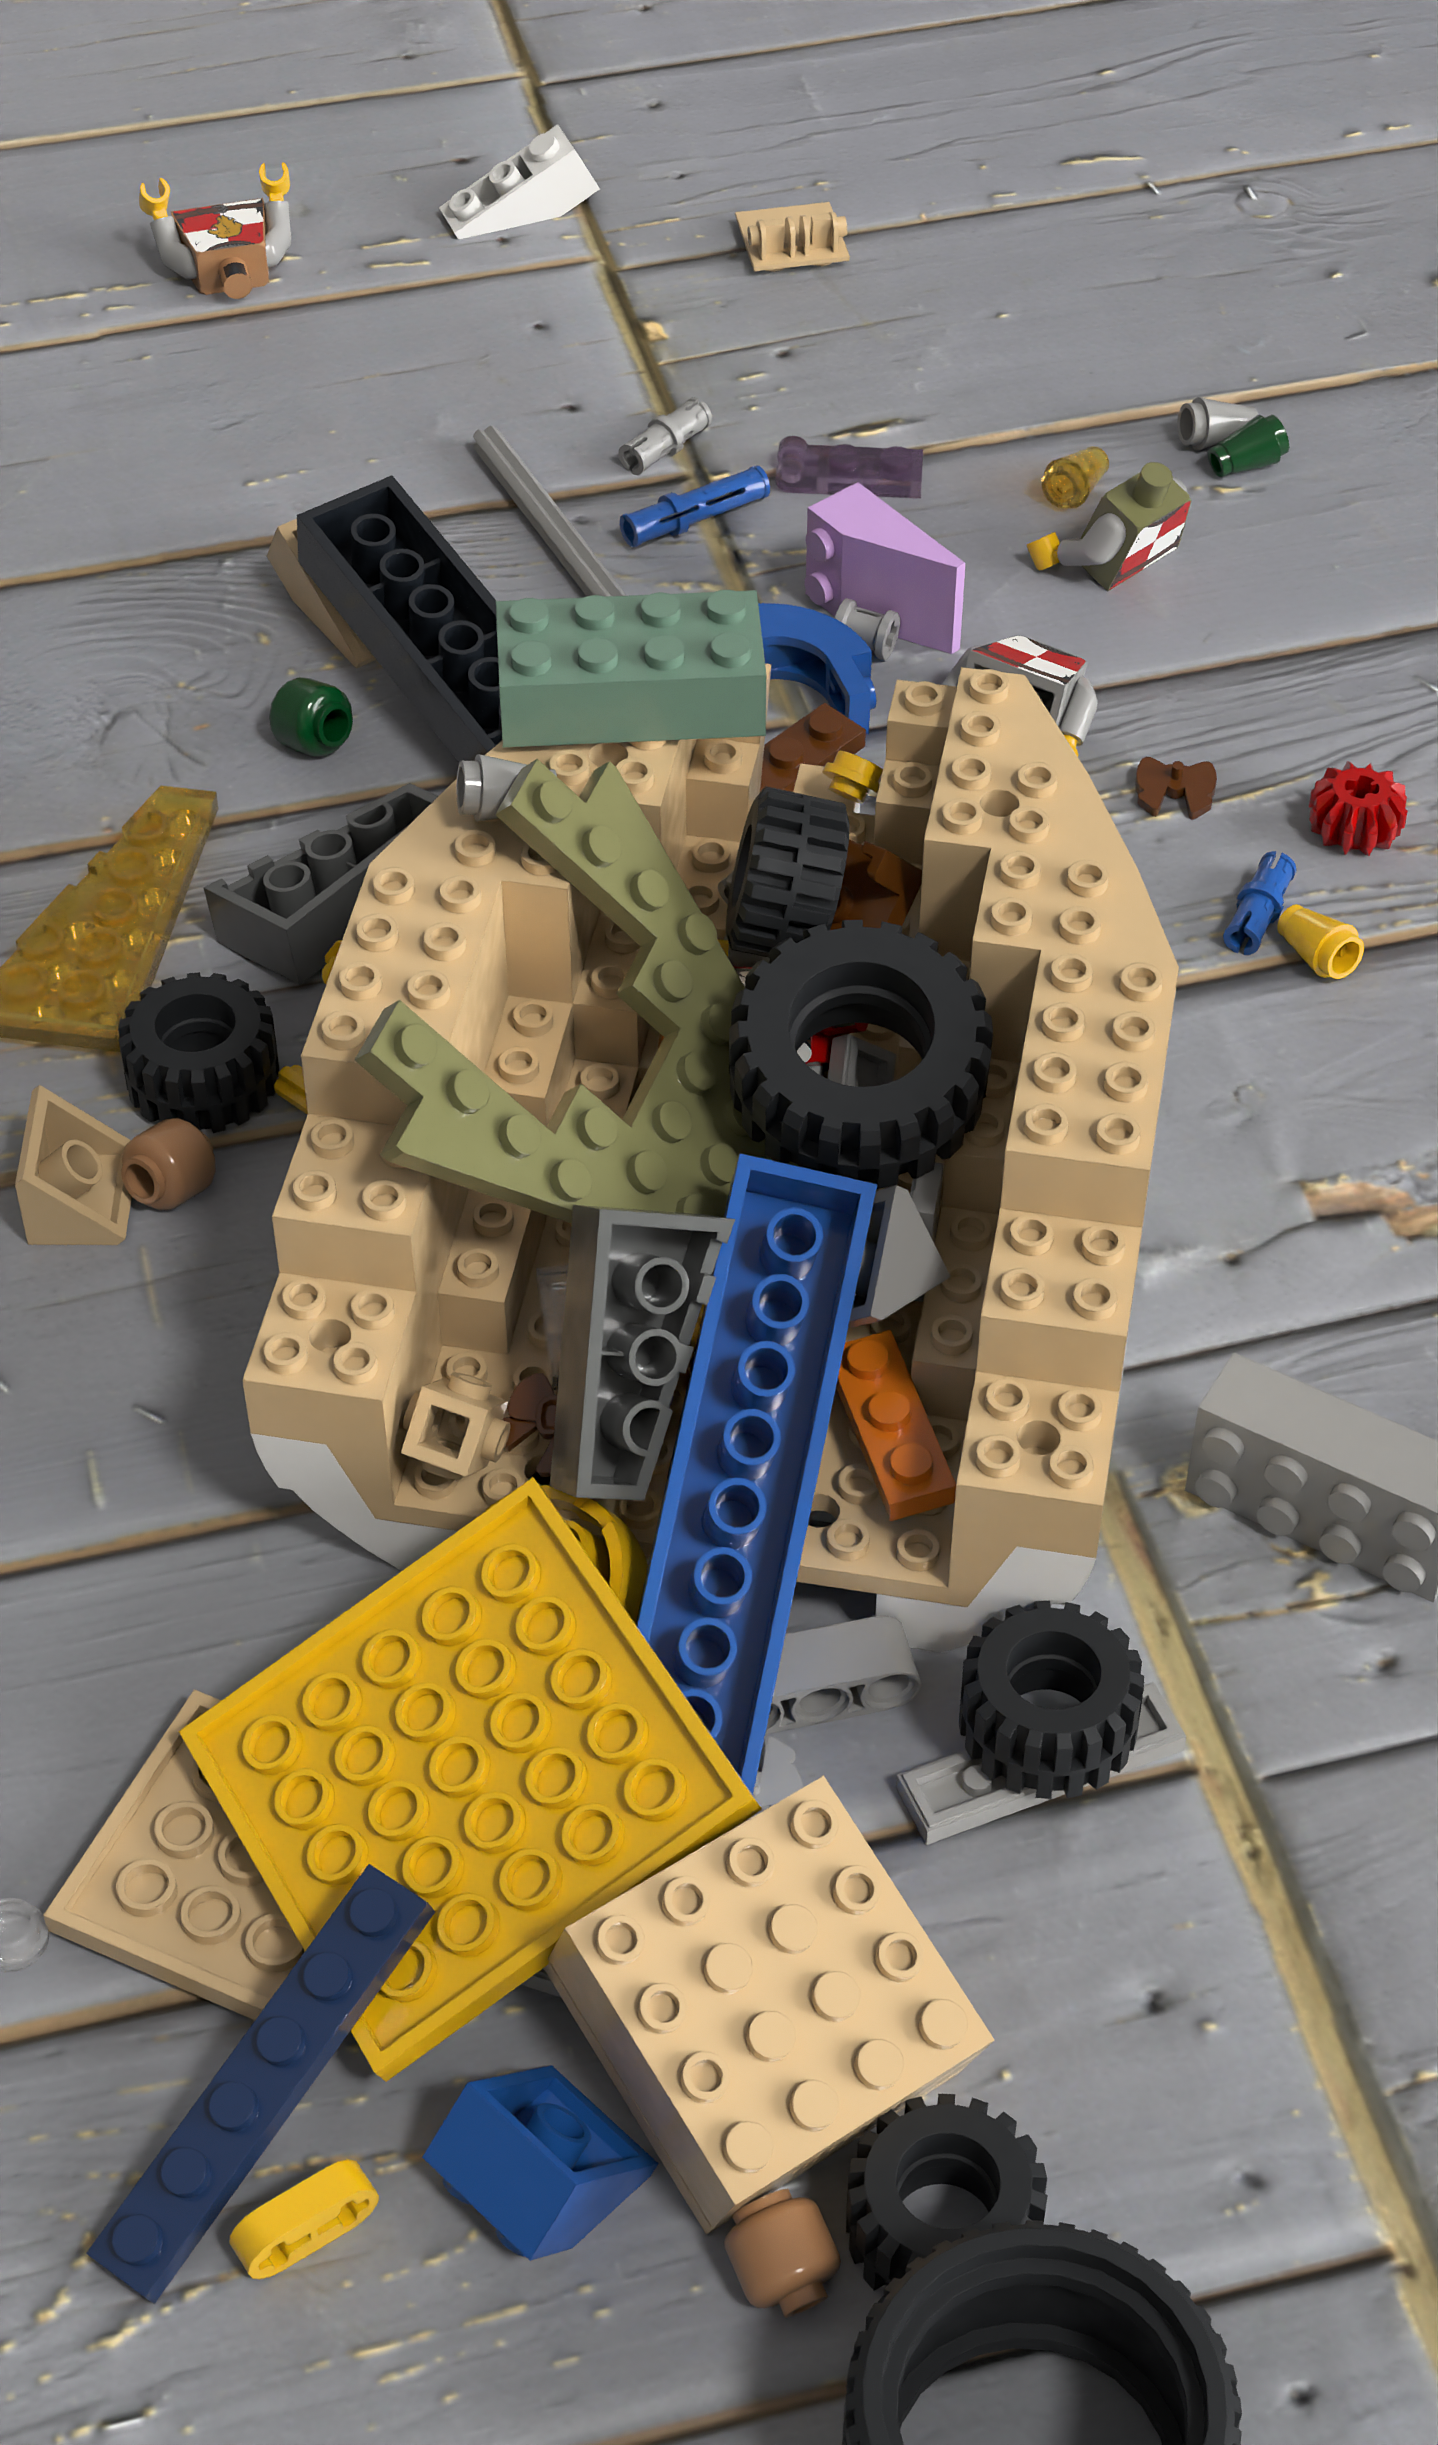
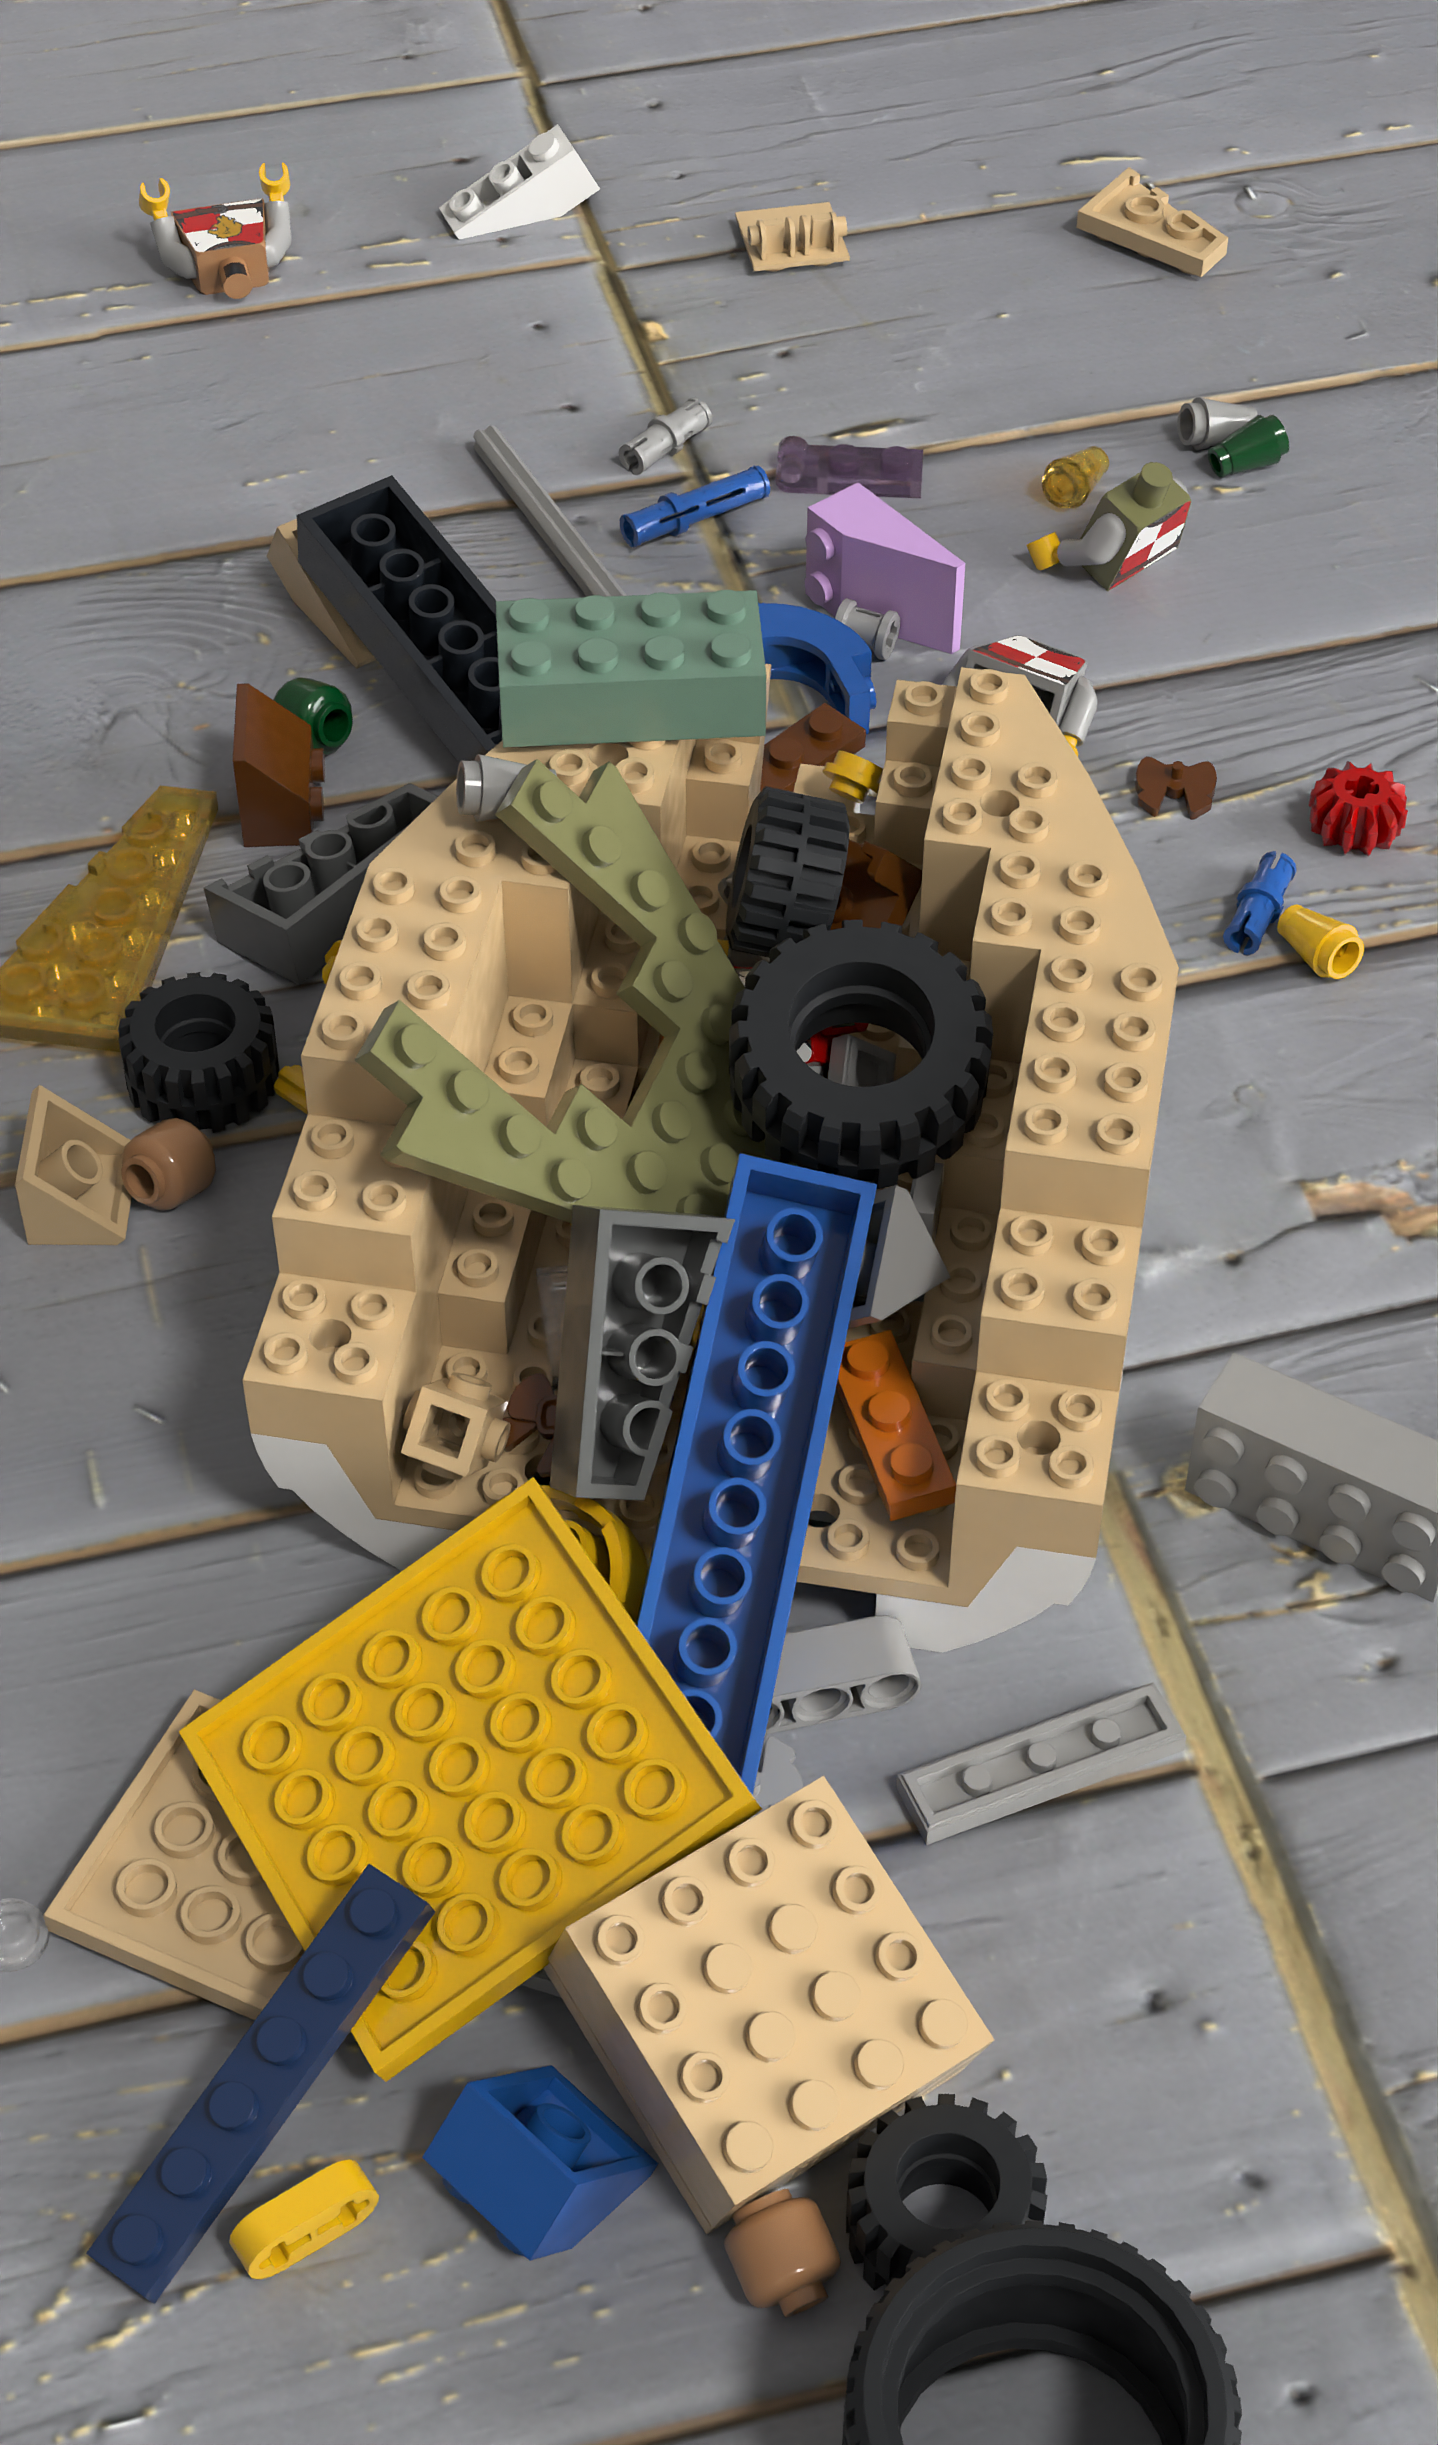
(275, 771): none -> reddish brown slope
(1040, 1744): black tyre -> none
(1150, 226): none -> tan wing

